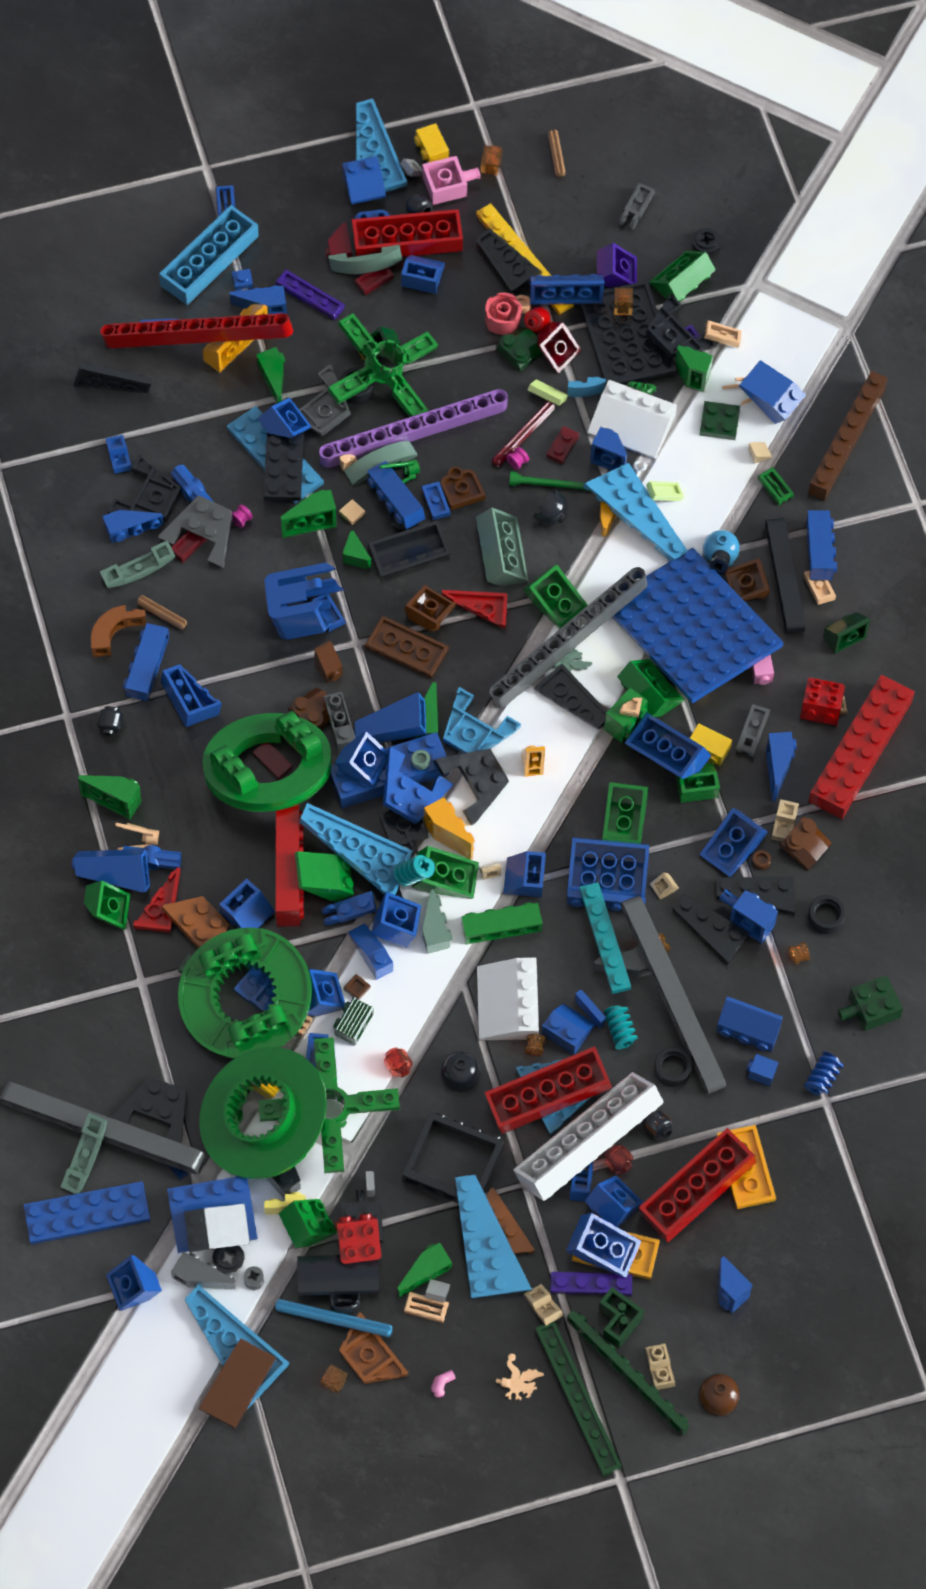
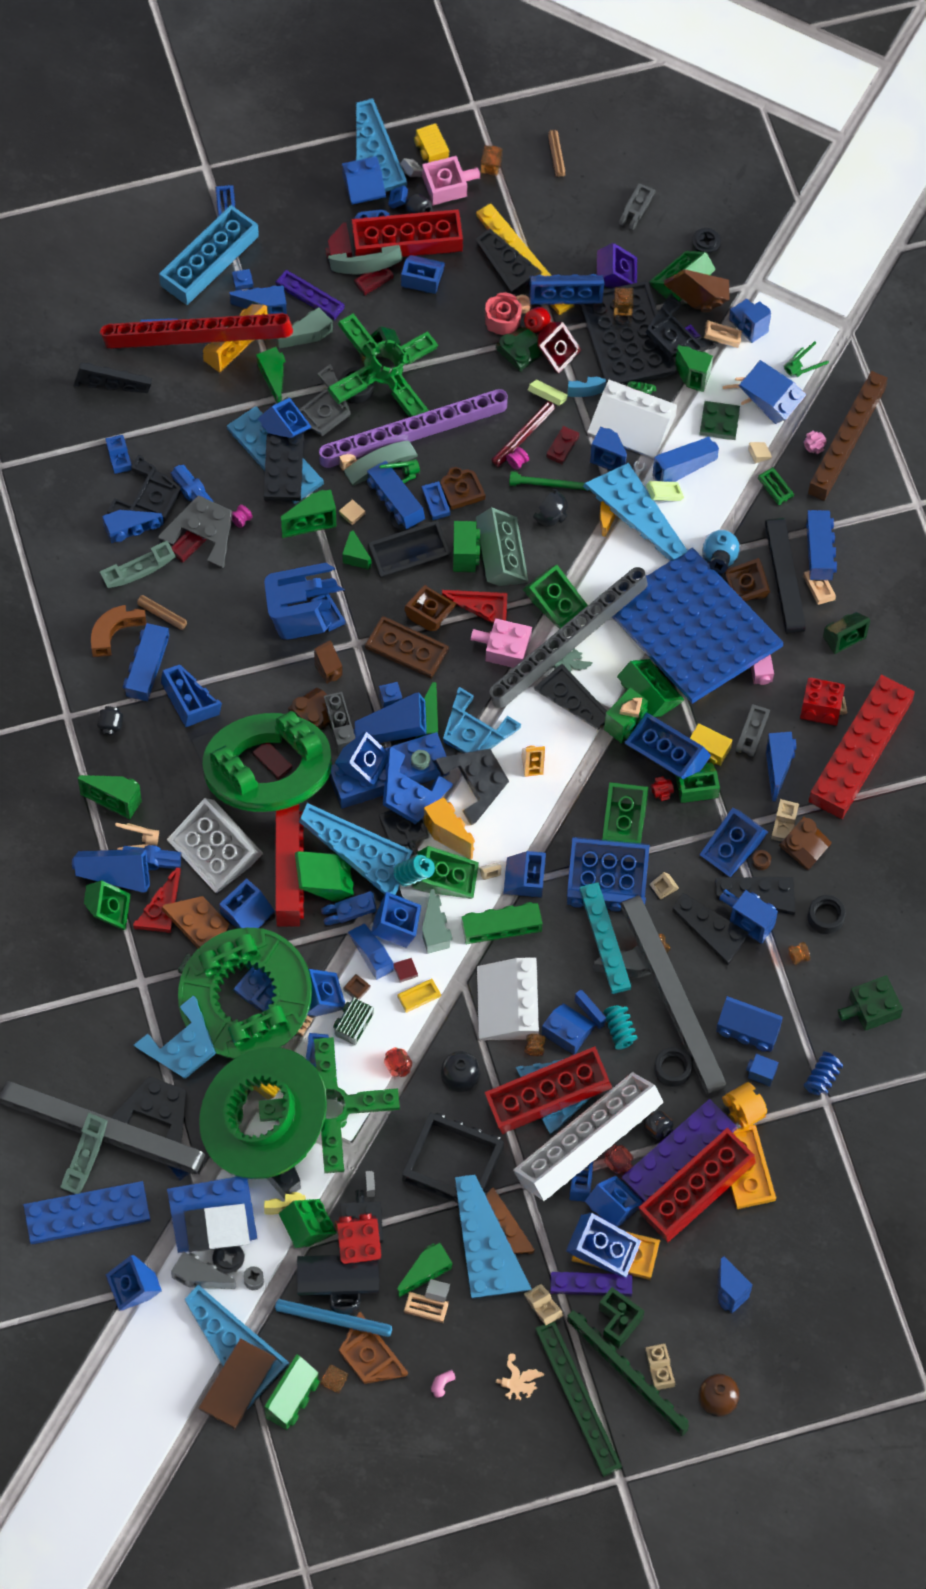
(188, 1048): none -> dark azure wing
(214, 845): none -> white slope
(291, 1393): none -> slope
(309, 329): none -> sand green slope
(389, 694): none -> blue brick
(398, 197): none -> blue plate
(405, 970): none -> dark red tile
(419, 995): none -> yellow tile
(466, 546): none -> green brick
(505, 643): none -> bright pink brick
(662, 788): none -> red gear
(677, 1150): none -> dark purple plate
(684, 460): none -> blue slope
(699, 289): none -> reddish brown slope
(745, 1105): none -> light orange brick
(751, 319): none -> blue brick
(794, 365): none -> green plant
(815, 442): none -> bright pink gear

